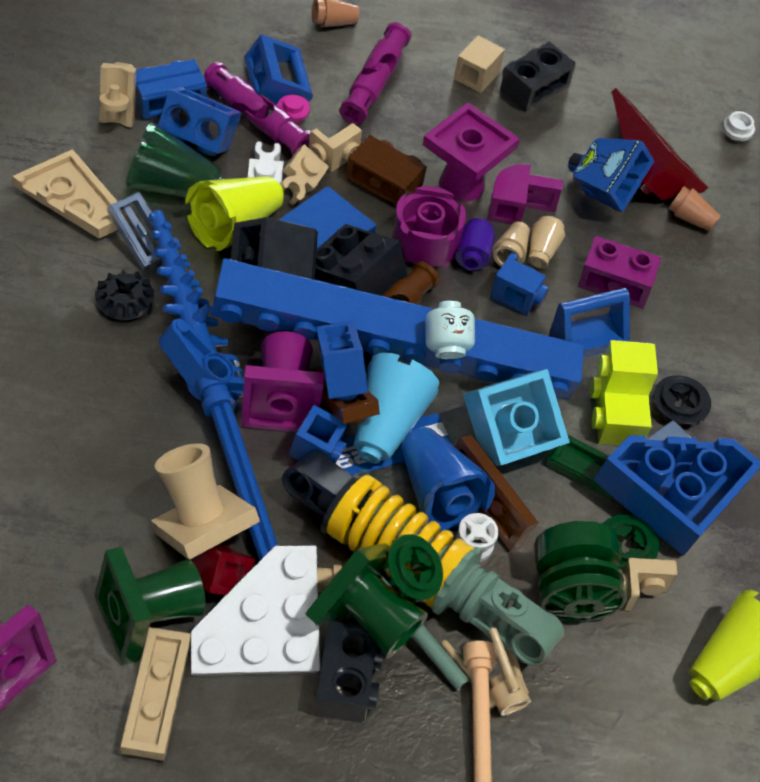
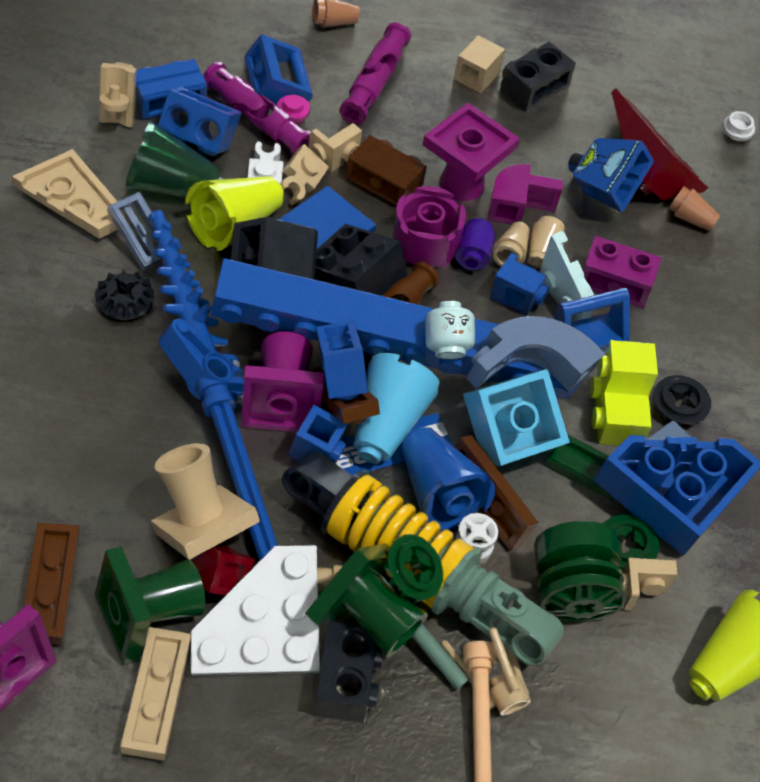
(52, 576): none -> reddish brown plate
(539, 341): none -> sand blue arch
(564, 278): none -> light aqua wing

